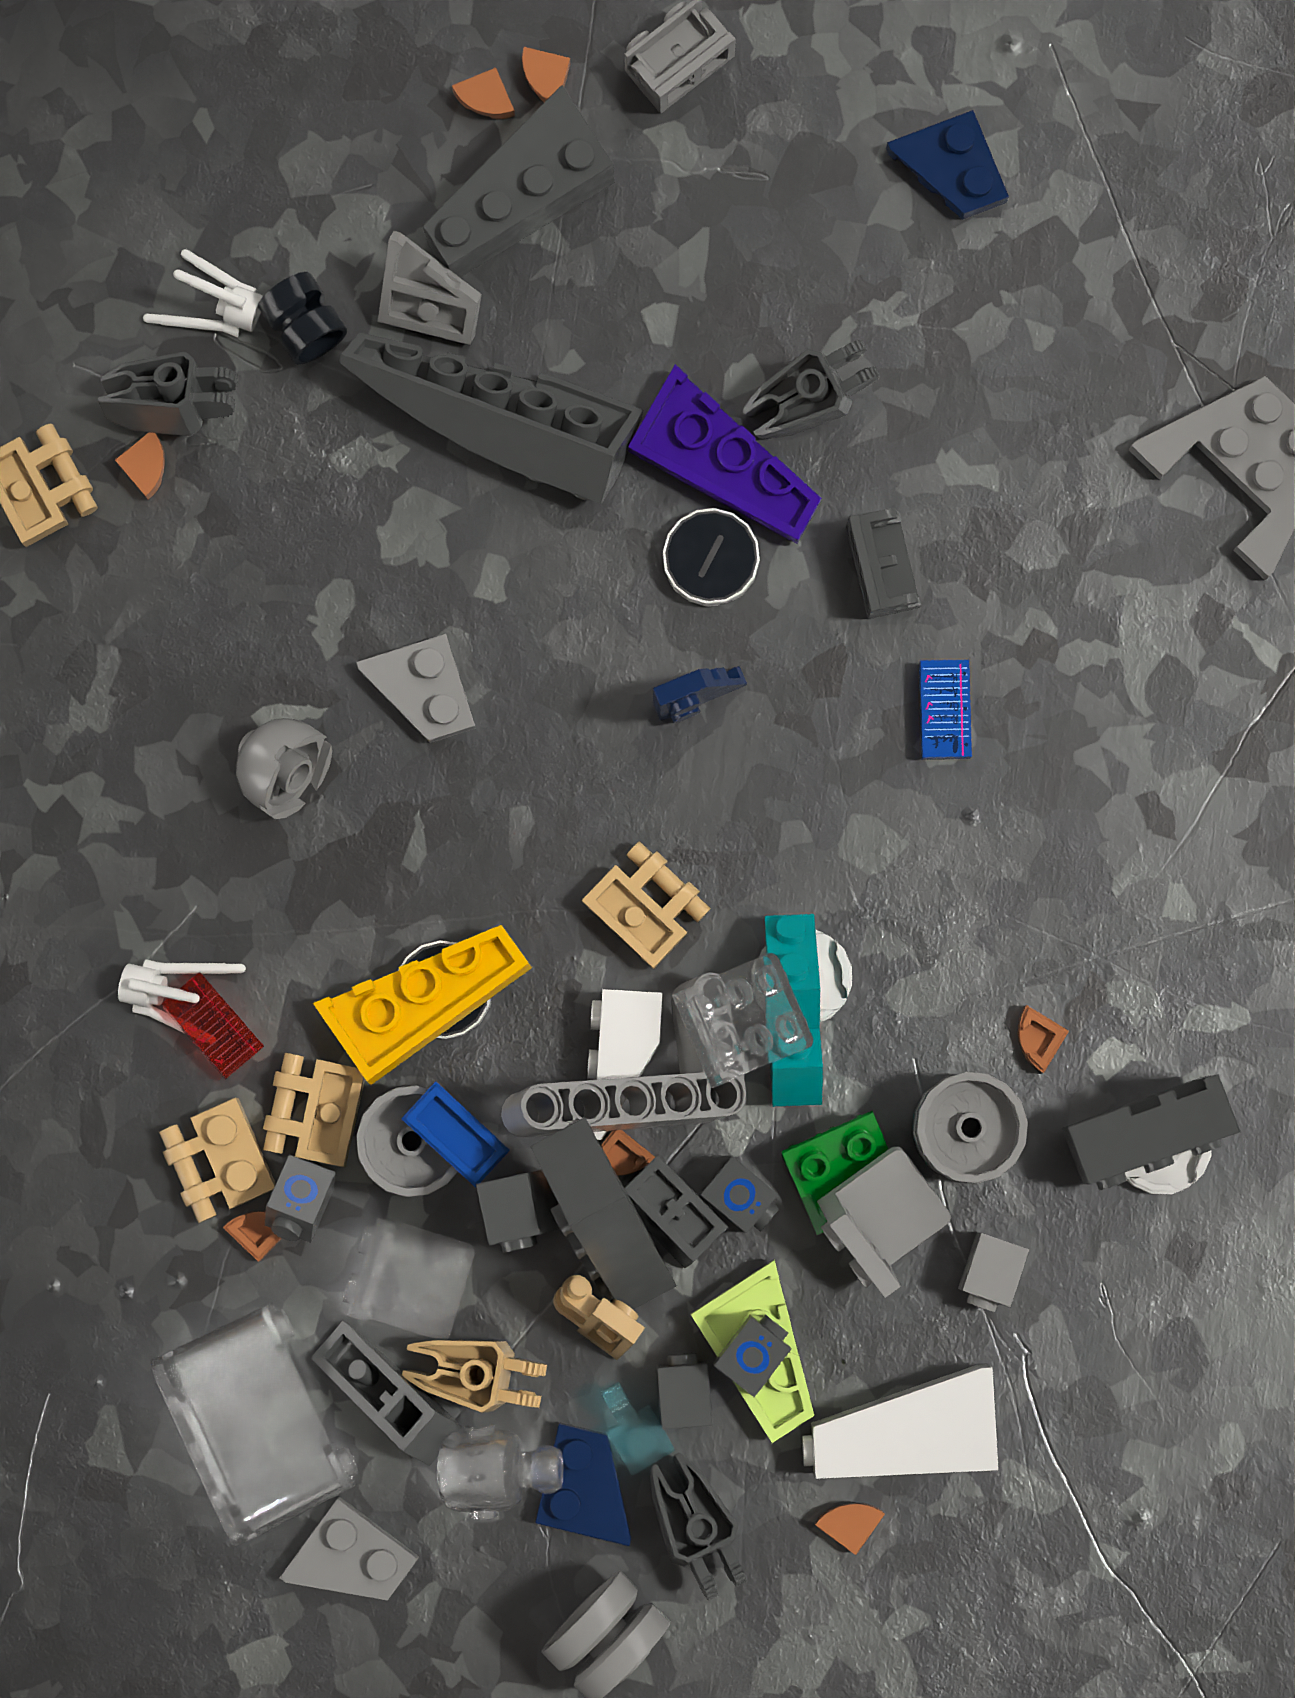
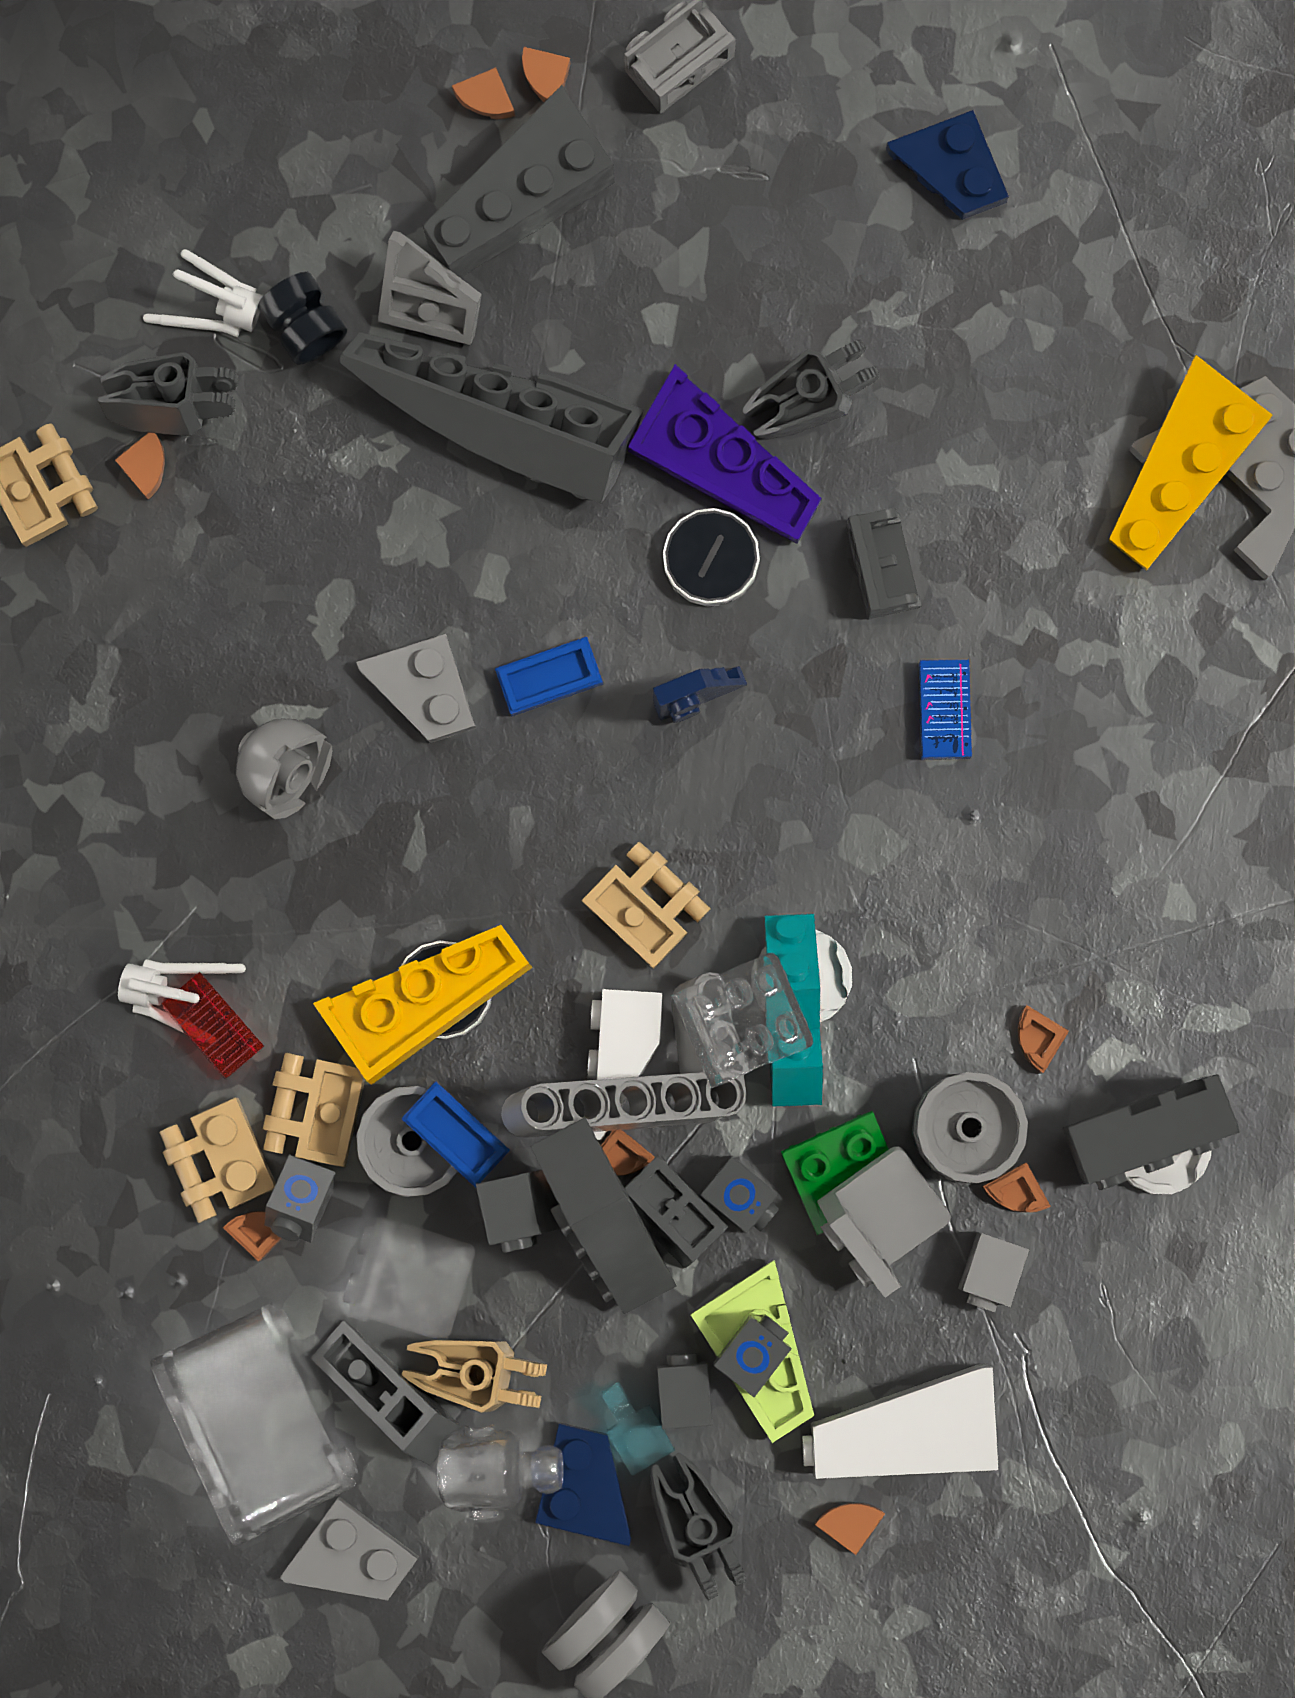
(549, 676): none -> blue tile
(604, 1323): tan plate -> none
(1017, 1191): none -> nougat tile
(1192, 453): none -> yellow wing

